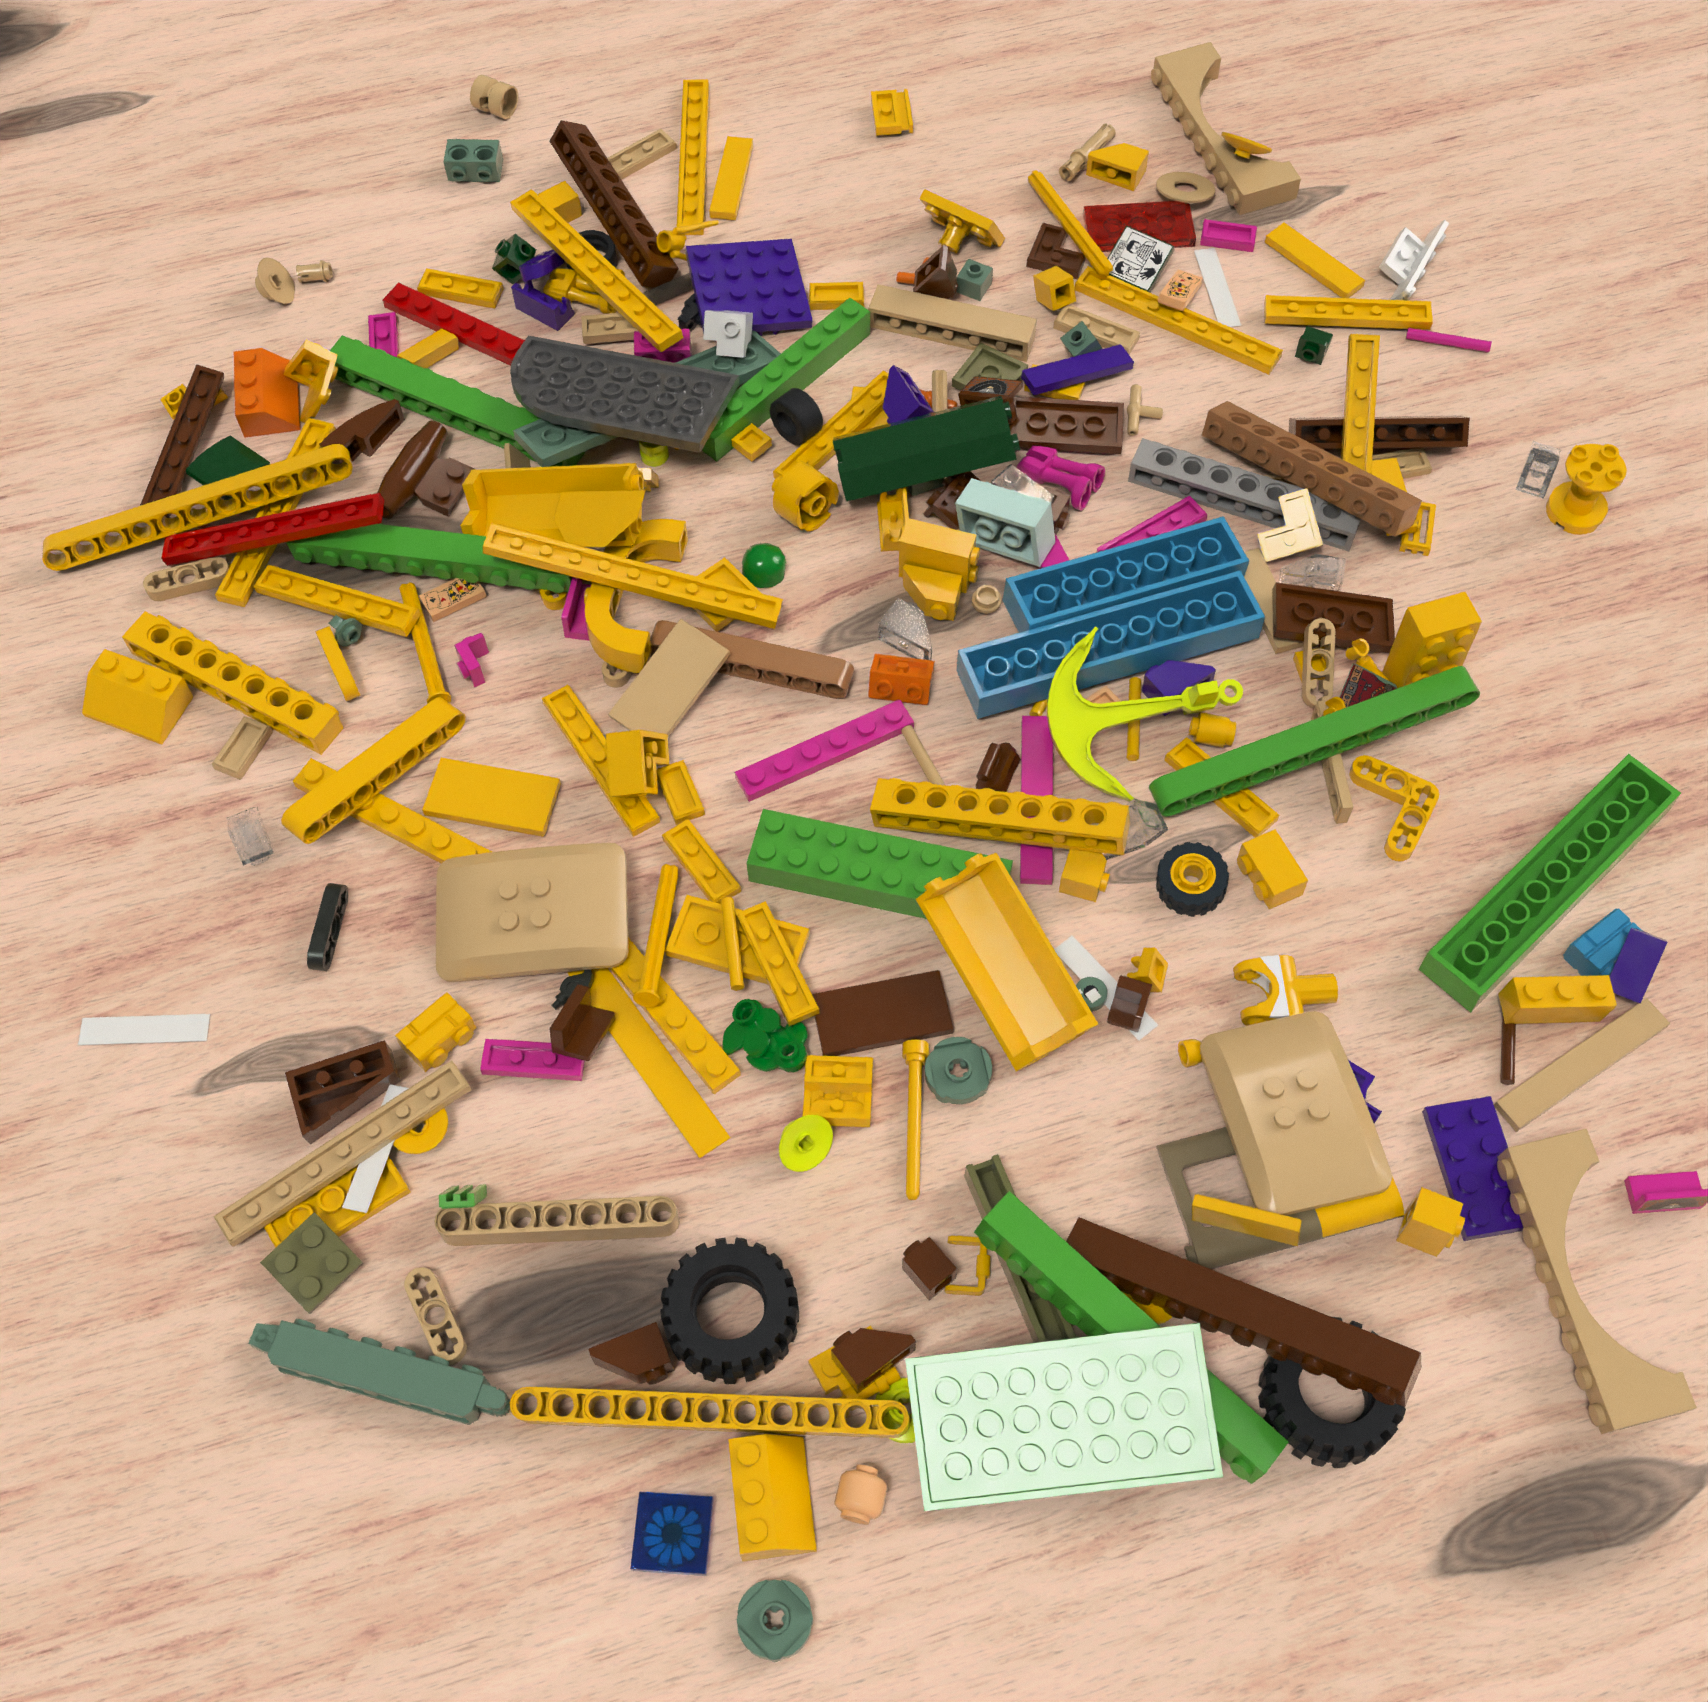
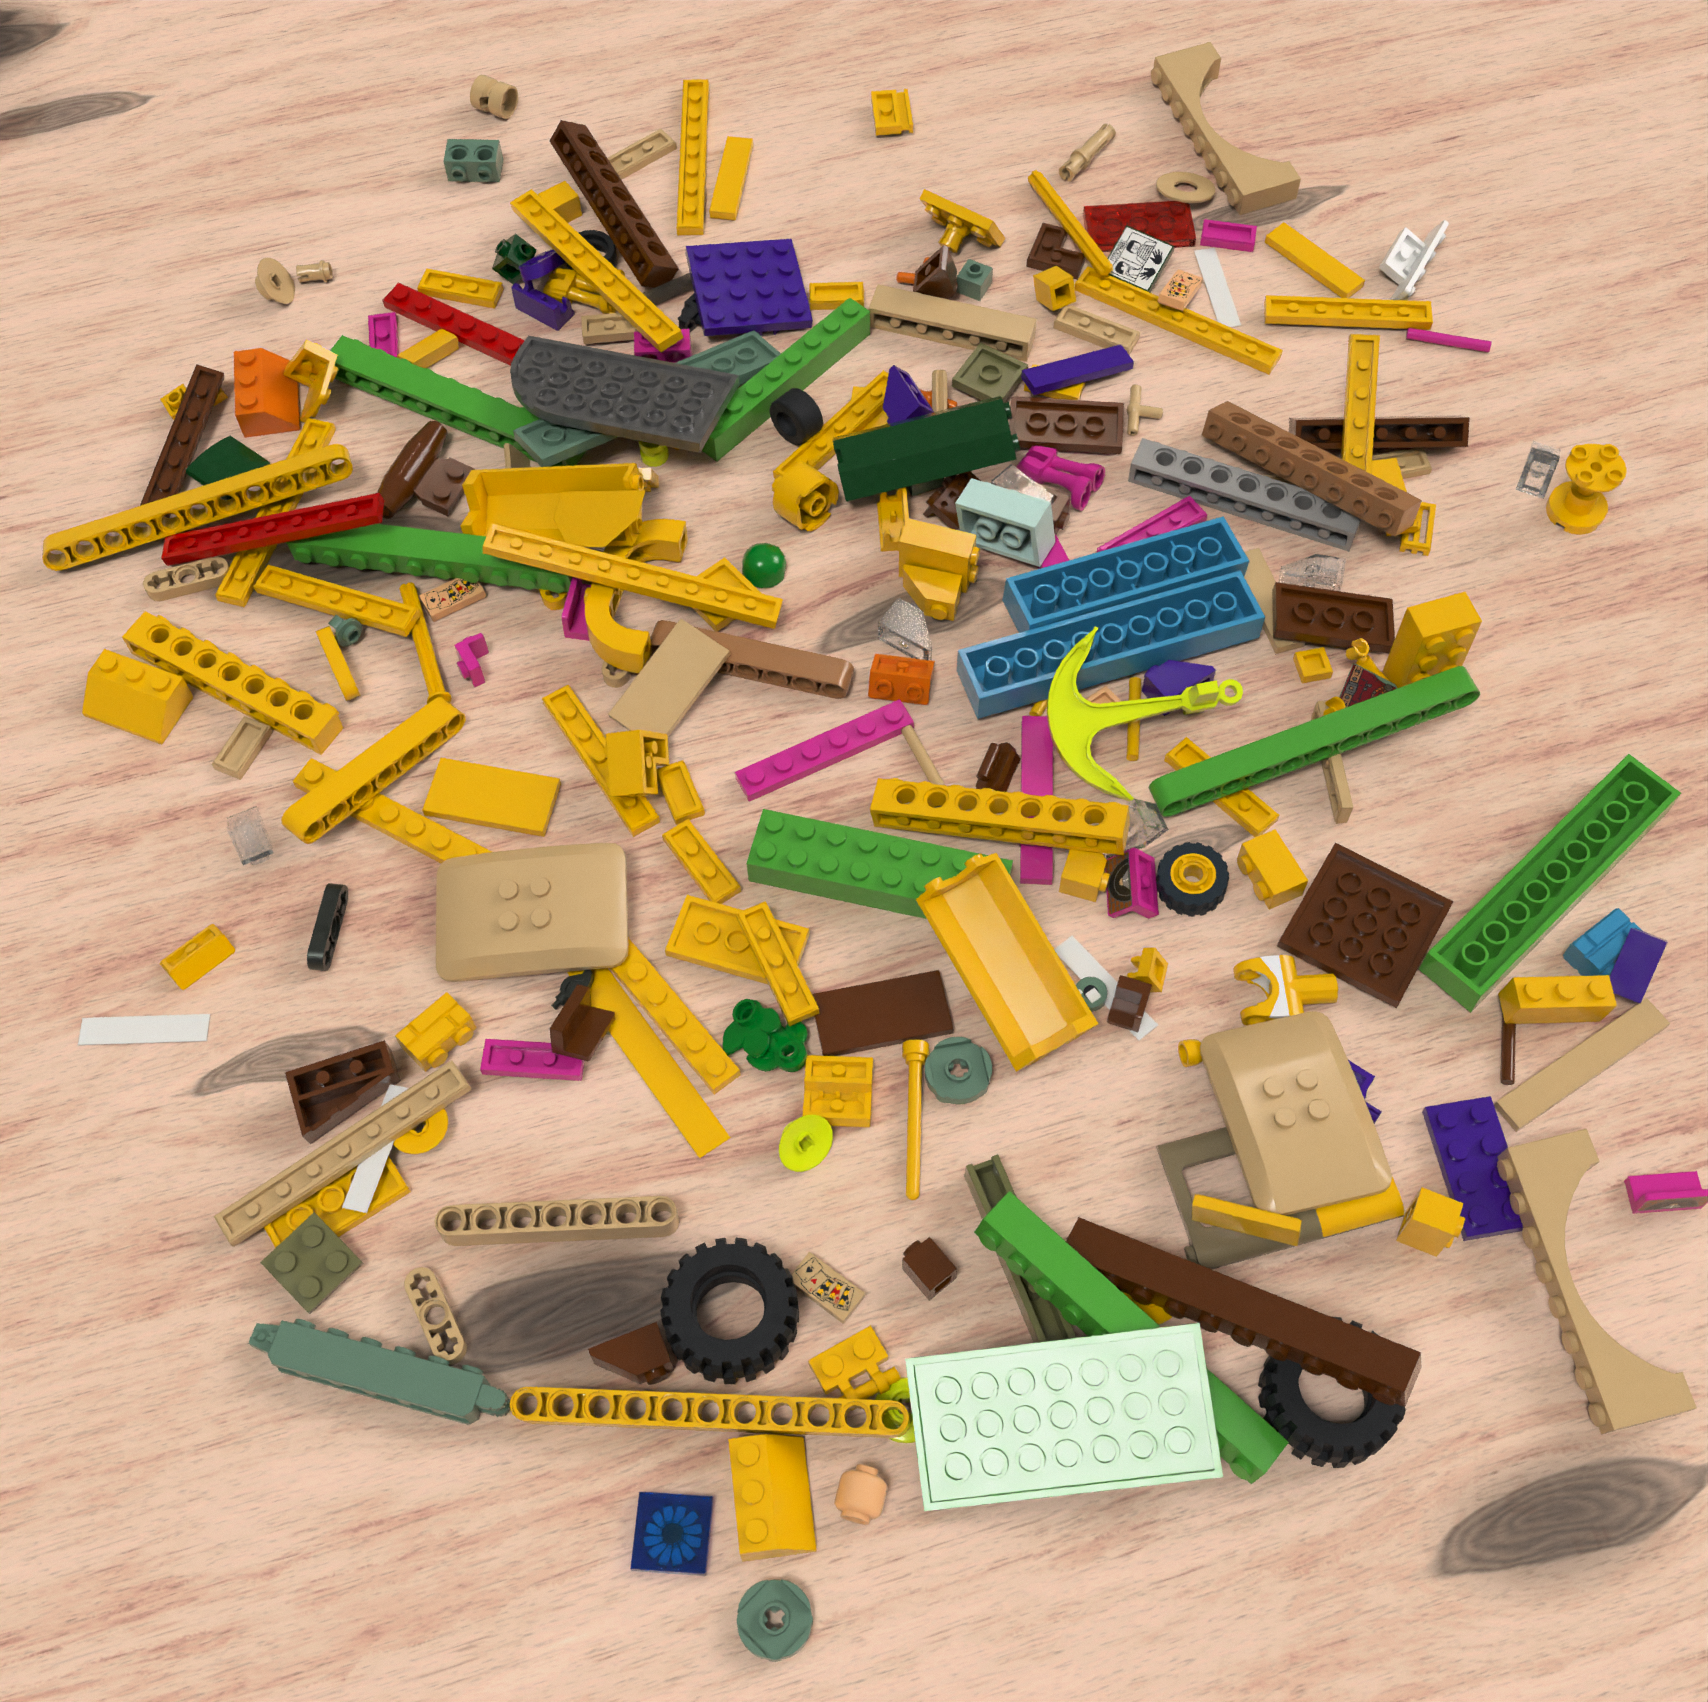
(197, 956): none -> yellow slope
(367, 430): reddish brown slope -> none
(462, 1198): bright green tile -> none
(652, 965): yellow axle -> none
(673, 240): yellow plant -> none
(730, 330): white brick -> none
(732, 944): yellow bar -> none
(751, 442): yellow plate -> none
(827, 1287): none -> tan tile
(869, 1354): reddish brown slope -> none
(982, 1267): yellow piece -> none
(985, 388): panel -> none
(986, 599): tan plate -> none
(1080, 340): sand green plate -> none
(1118, 165): yellow slope -> none
(1132, 884): none -> panel
(1212, 730): yellow brick -> none
(1245, 147): yellow dish -> none
(1298, 534): tile -> none
(1312, 640): tan beam -> none
(1313, 345): dark green bracket -> none
(1365, 924): none -> reddish brown plate
(1407, 796): yellow beam -> none

